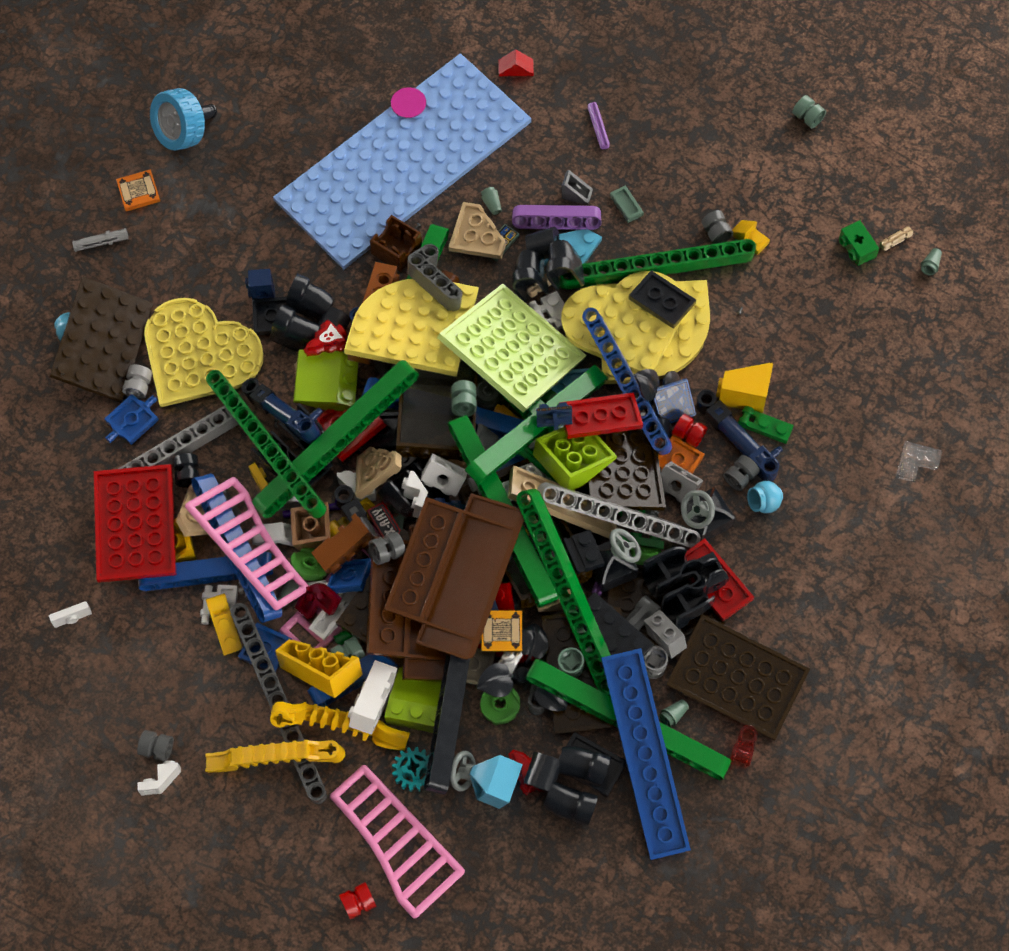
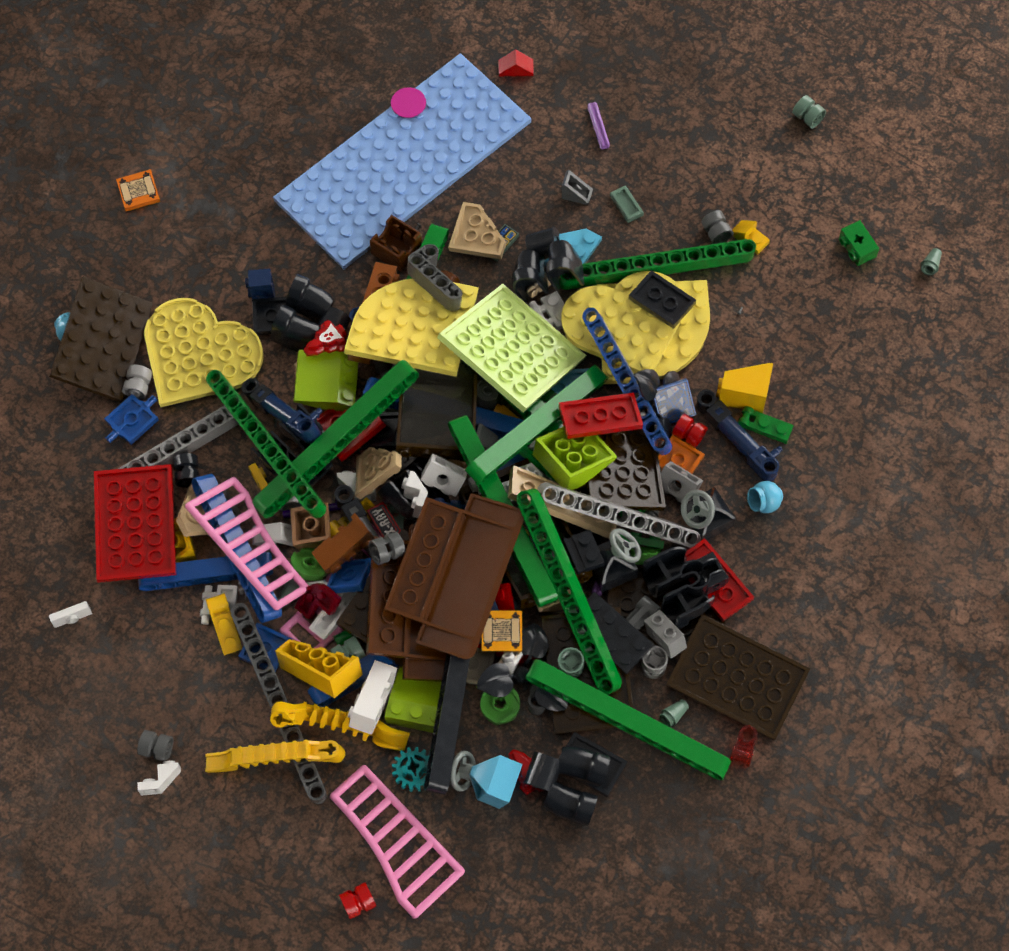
(101, 239): light grey pin -> none
(179, 118): dark azure wheel -> none
(463, 398): sand green wheel -> none
(491, 199): sand green cone -> none
(547, 214): medium lavender beam -> none
(554, 416): dark blue hips -> none
(645, 754): blue plate -> none
(740, 474): dark grey wheel -> none
(896, 238): tan axle -> none
(916, 455): clear plate -> none

